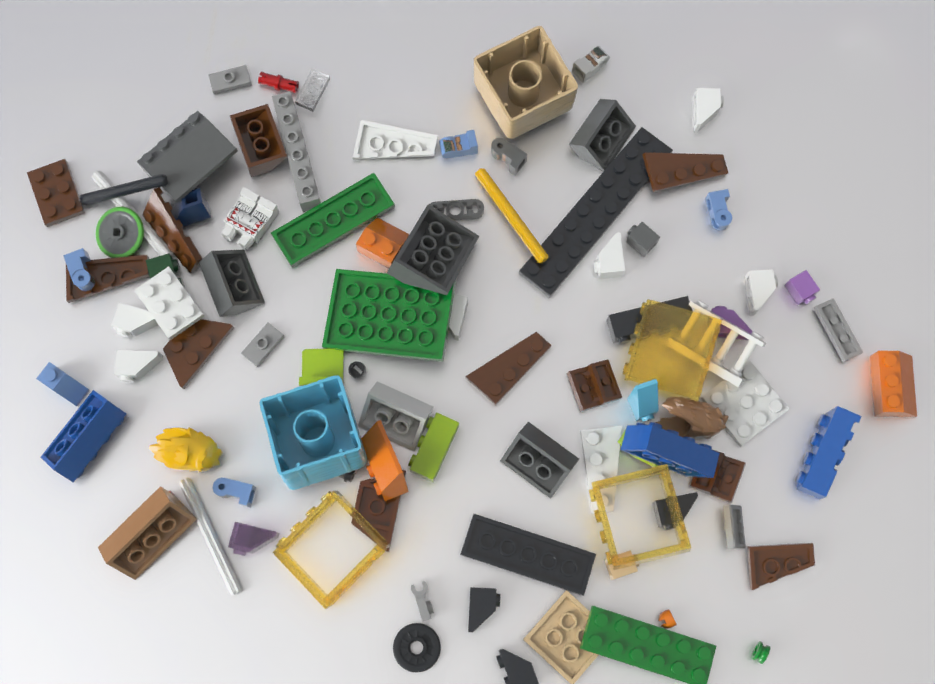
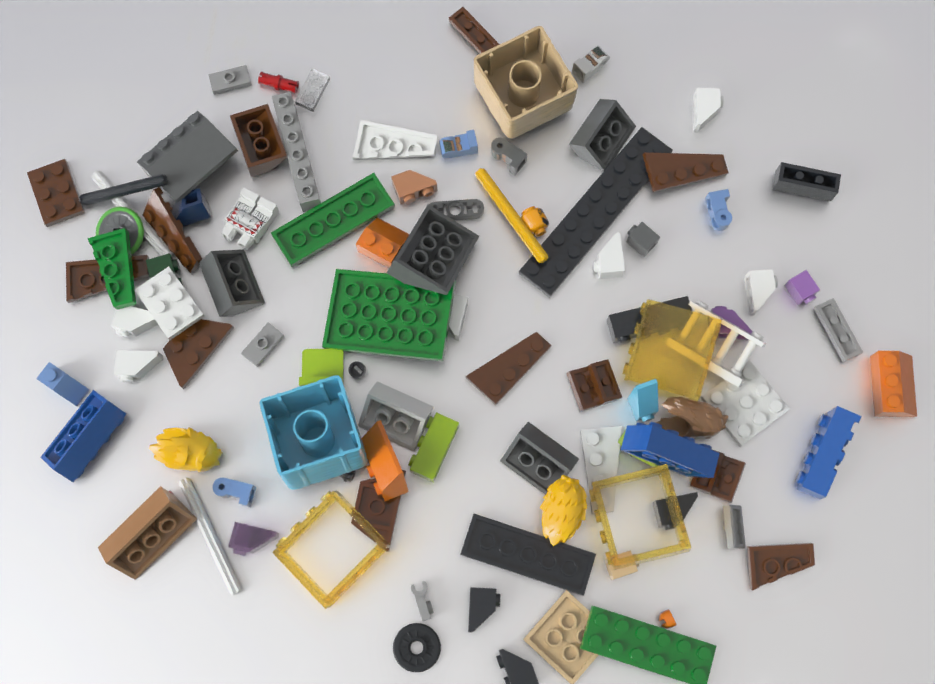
(78, 269): medium blue leg -> none
(115, 263): none -> green wing
(412, 185): none -> nougat slope
(472, 30): none -> reddish brown plate
(535, 220): none -> light orange head
(563, 509): none -> yellow head
(760, 652): green bush -> none
(806, 181): none -> black brick

